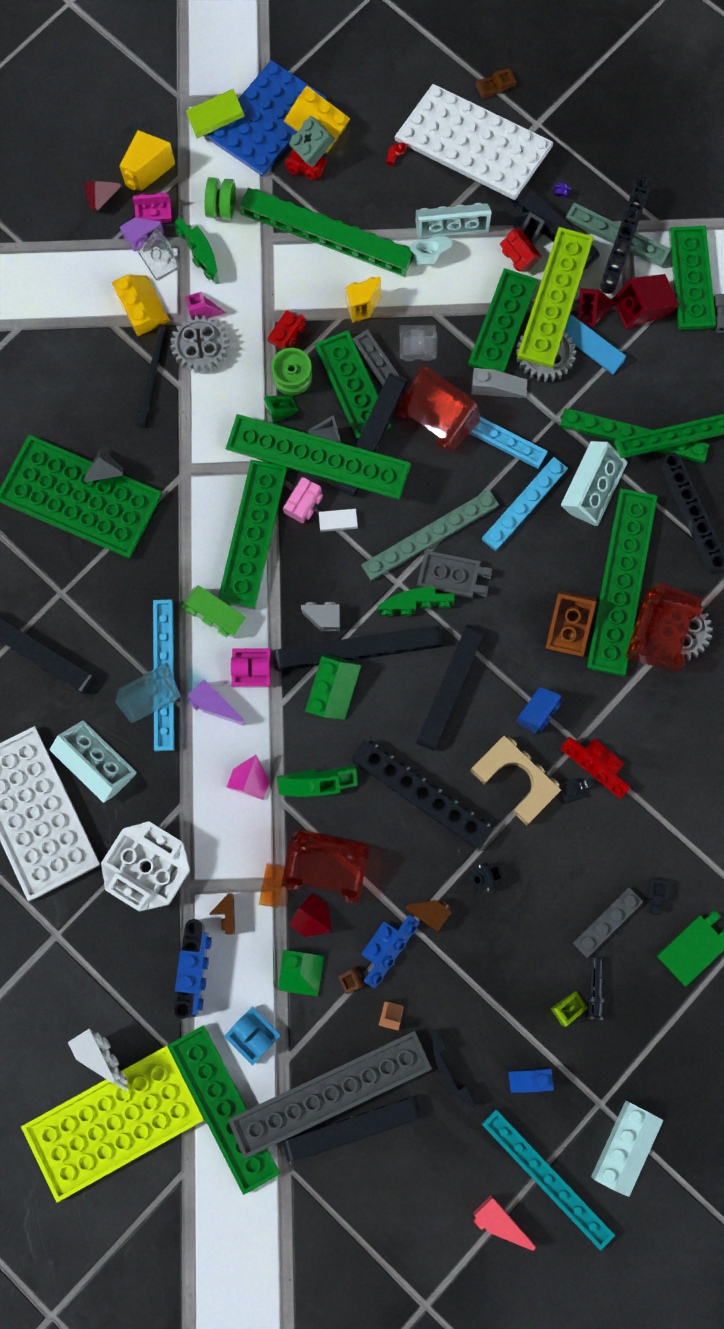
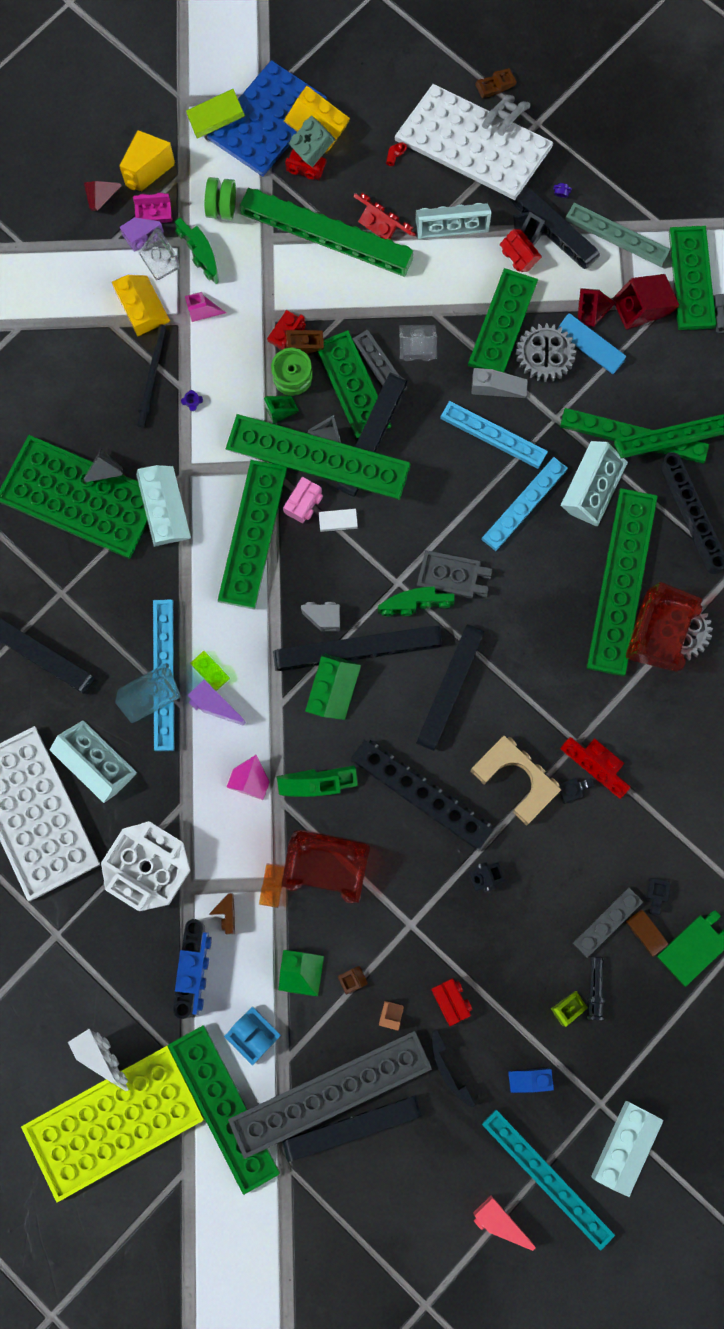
(163, 504): none -> light aqua slope
(187, 400): none -> dark purple plate
(210, 670): none -> clear neon green slope
(213, 611): bright green wedge -> none
(217, 341): light grey gear -> none
(251, 667): dark pink plate -> none
(305, 340): none -> reddish brown slope
(312, 917): dark red slope -> none
(363, 298): yellow slope -> none
(380, 221): none -> red bracket
(385, 948): blue bracket -> none
(428, 250): light aqua piece -> none
(429, 535): sand green plate -> none
(431, 913): reddish brown slope -> none
(439, 408): clear red windscreen -> none
(451, 1001): none -> red brick
(506, 103): none -> light grey piece
(536, 713): blue slope -> none
(555, 297): lime plate -> none
(571, 622): dark orange slope -> none
(628, 227): black beam -> none
(647, 933): none -> reddish brown slope

